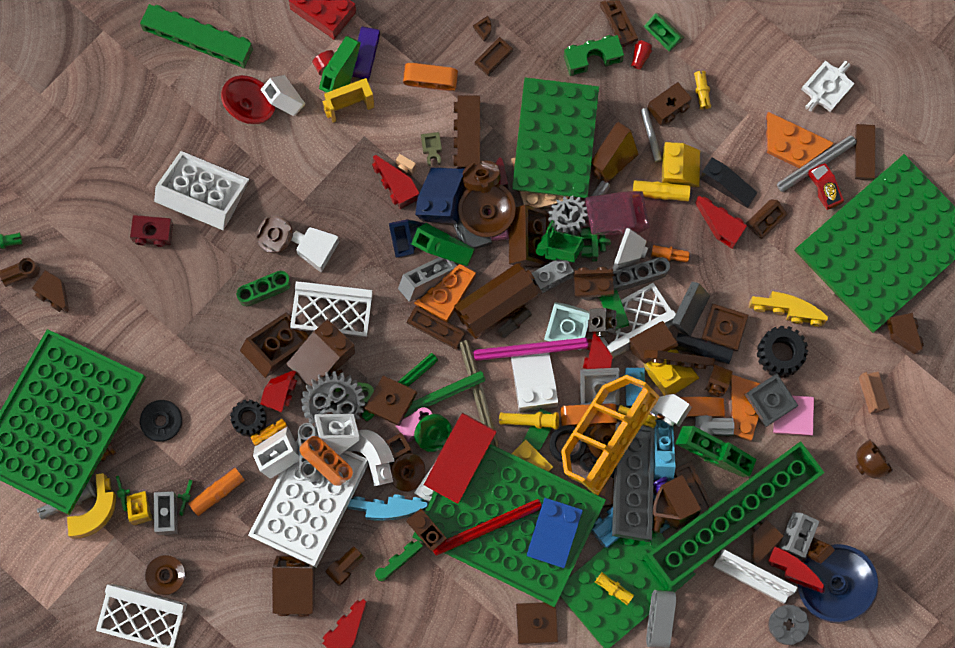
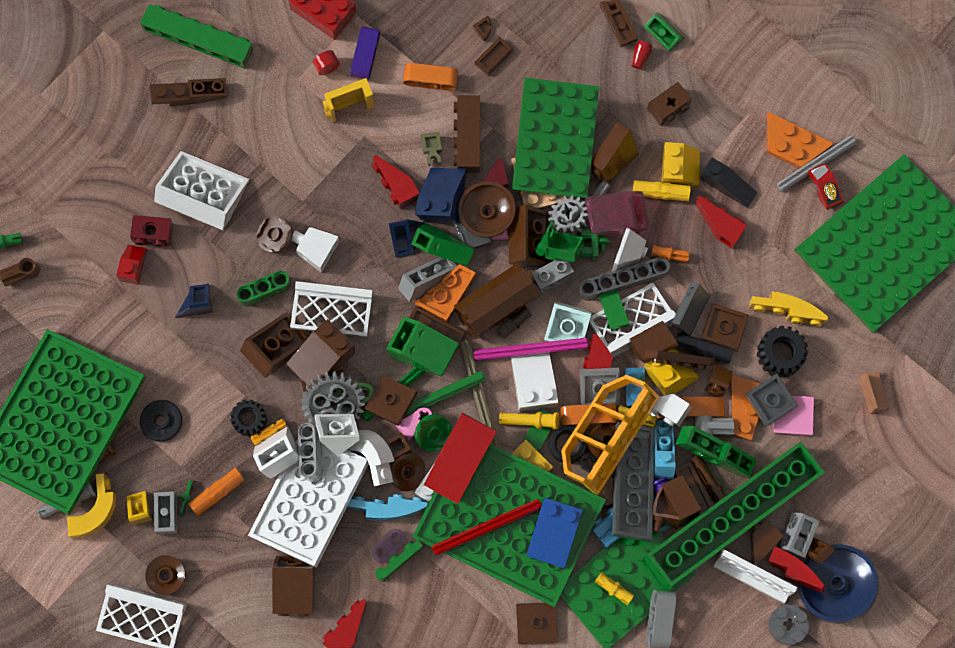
(53, 290): reddish brown slope -> none
(122, 493): green piece -> none
(131, 264): none -> red slope
(188, 93): none -> reddish brown slope
(197, 301): none -> dark blue slope
(245, 100): red dish -> none
(278, 391): red slope -> none
(283, 95): white slope -> none
(316, 459): orange beam -> none
(341, 66): green slope -> none
(341, 569): reddish brown piece -> none
(388, 546): none -> clear purple plate
(405, 165): light nougat plate -> none
(421, 347): none -> green slope
(426, 529): reddish brown slope -> none
(481, 176): reddish brown plate -> none
(593, 282): reddish brown bracket -> none
(602, 321): dark brown brick -> none
(607, 49): green arch -> none
(651, 135): light grey bar -> none
(702, 90): yellow pin -> none
(708, 479): none -> reddish brown pin
(767, 218): reddish brown slope -> none
(827, 86): white plate -> none
(865, 152): reddish brown tile -> none
(872, 461): reddish brown cylinder -> none
(904, 332): reddish brown slope -> none

